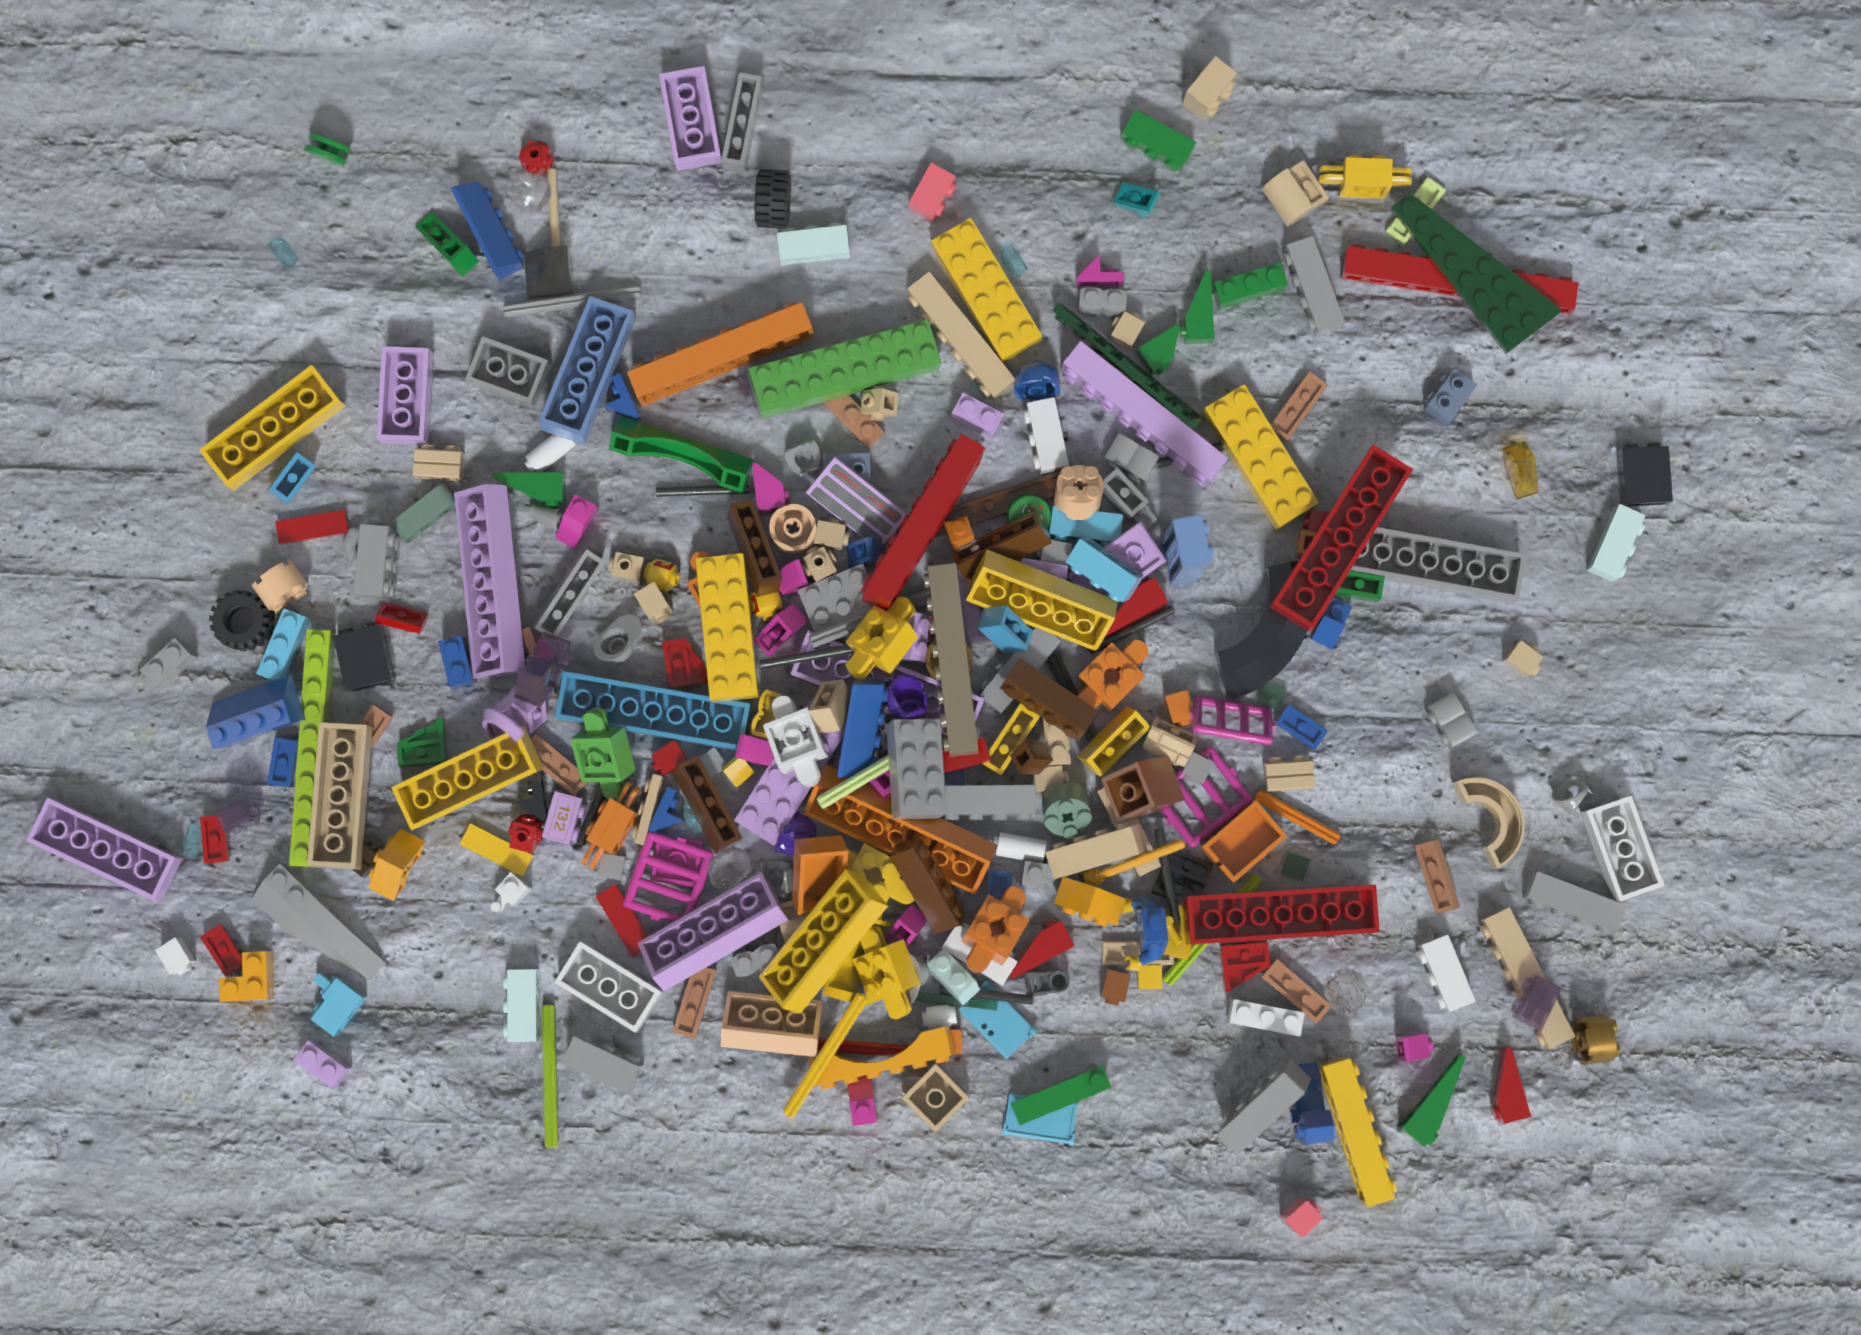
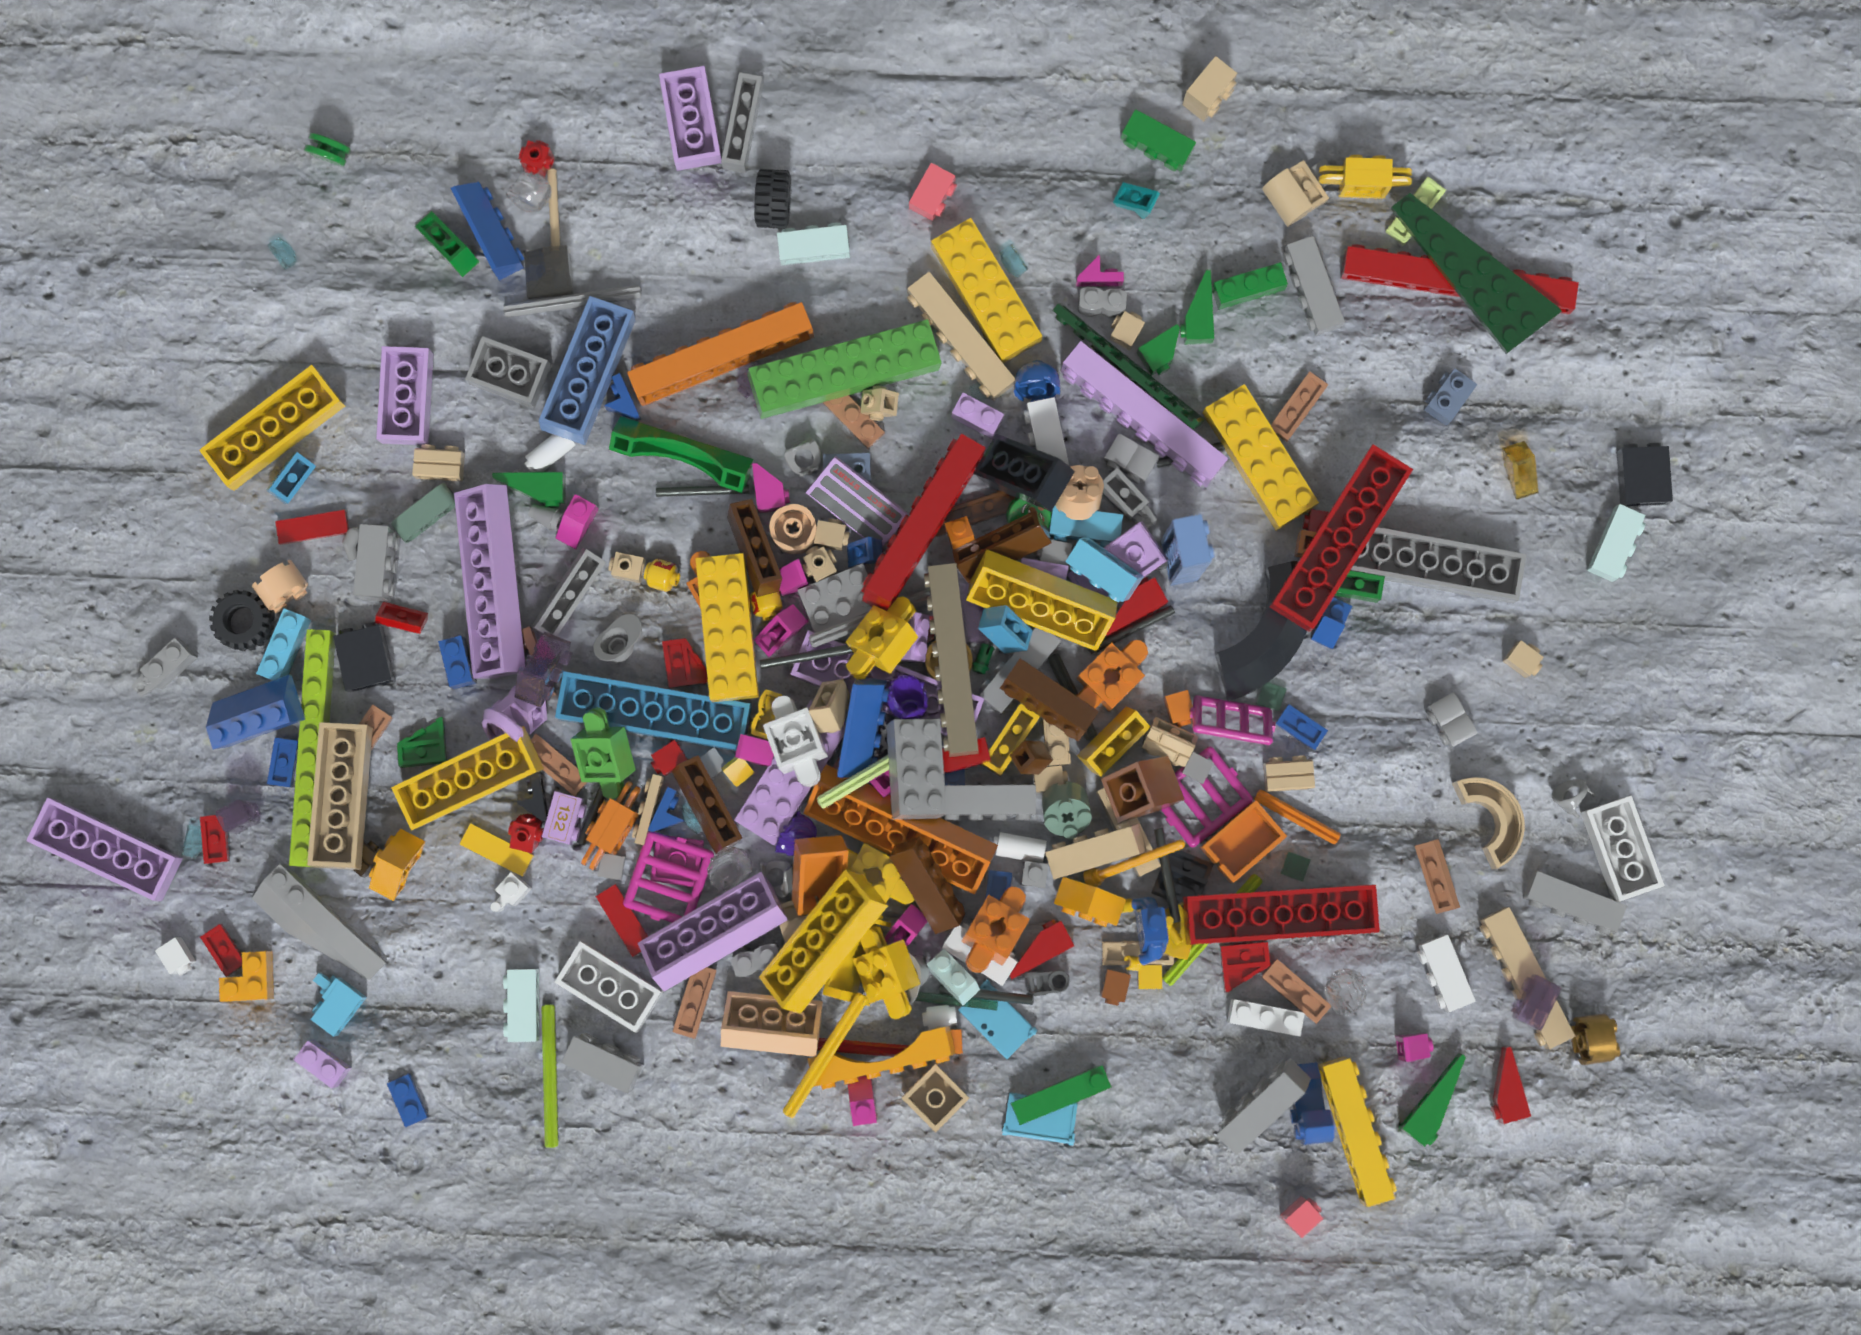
(407, 1100): none -> blue plate
(653, 603): tan brick -> none
(983, 658): none -> dark green pin
(1024, 472): none -> black brick

